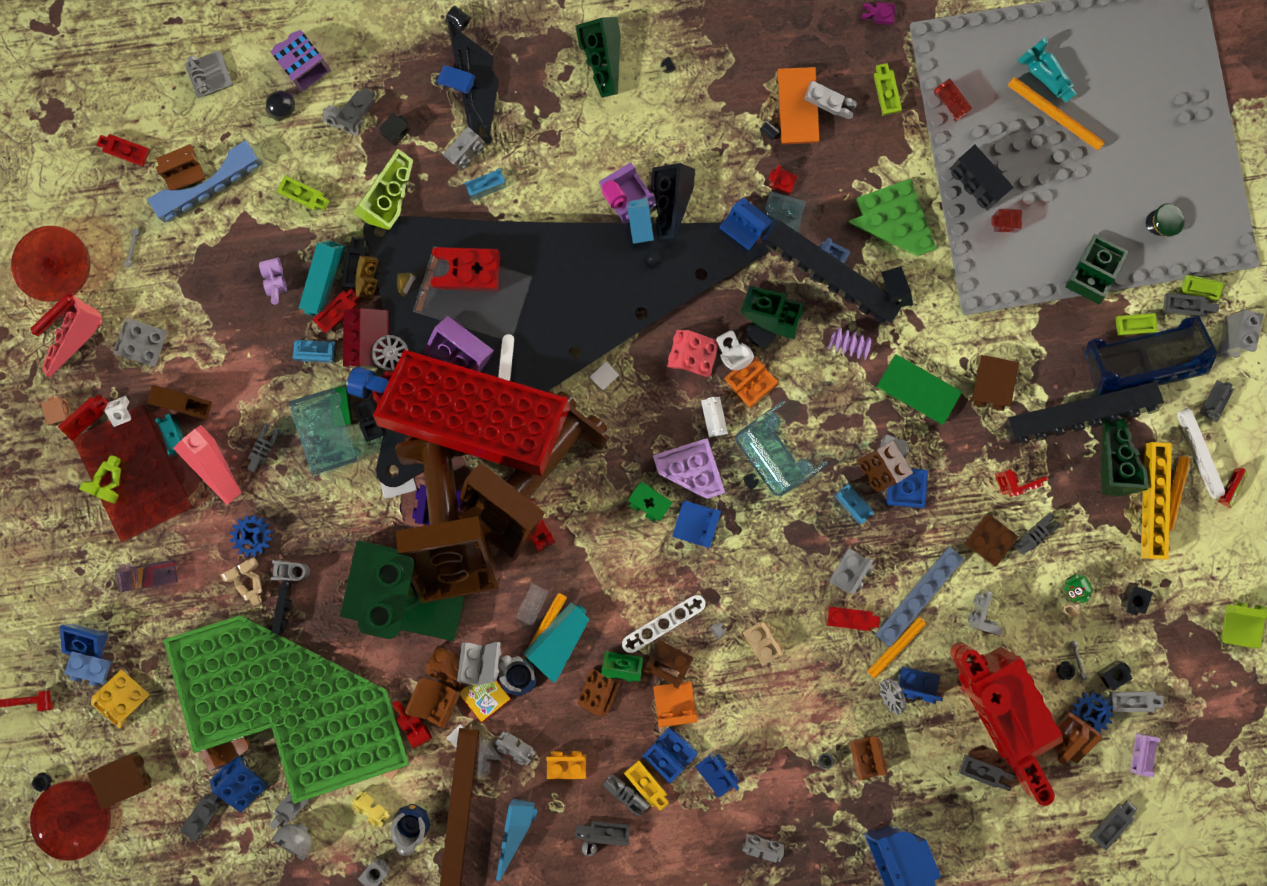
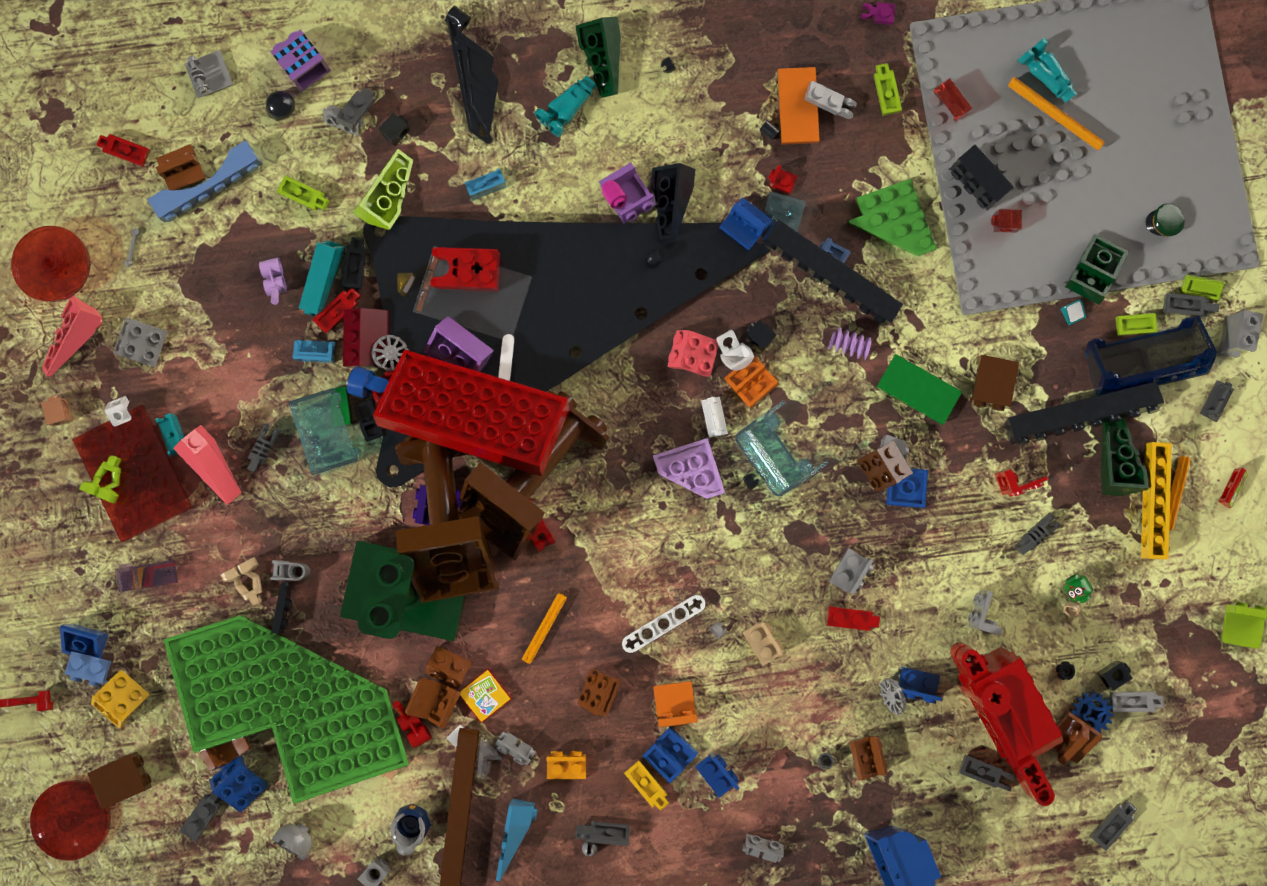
(38, 786): black plate -> none
(52, 315): red axle -> none
(83, 417): red hinge -> none
(179, 402): reddish brown slope -> none
(244, 540): blue gear -> none
(286, 811): light grey hinge -> none
(364, 277): pearl gold slope -> none
(375, 814): light yellow hinge -> none
(408, 486): white sticker -> none
(456, 79): blue slope -> none
(464, 149): light grey bracket -> none
(479, 663): light grey bracket -> none
(516, 675): piece -> none
(532, 604): clear slope -> none
(557, 641): teal slope -> none
(565, 106): none -> teal piece
(604, 376): white sticker -> none
(622, 666): green plate -> none
(626, 795): dark grey hinge -> none
(640, 220): dark azure hinge -> none
(660, 503): green brick -> none
(672, 658): reddish brown plate -> none
(696, 524): blue bracket -> none
(773, 311): dark green slope -> none
(854, 503): dark azure hinge -> none
(897, 287): black hinge -> none
(897, 647): light orange axle -> none
(919, 596): sand blue plate -> none
(991, 540): reddish brown plate -> none
(1073, 312): none -> slope
(1074, 644): light grey hinge -> none
(1144, 600): black brick -> none
(1144, 755): lavender hinge -> none
(1201, 453): white beam -> none

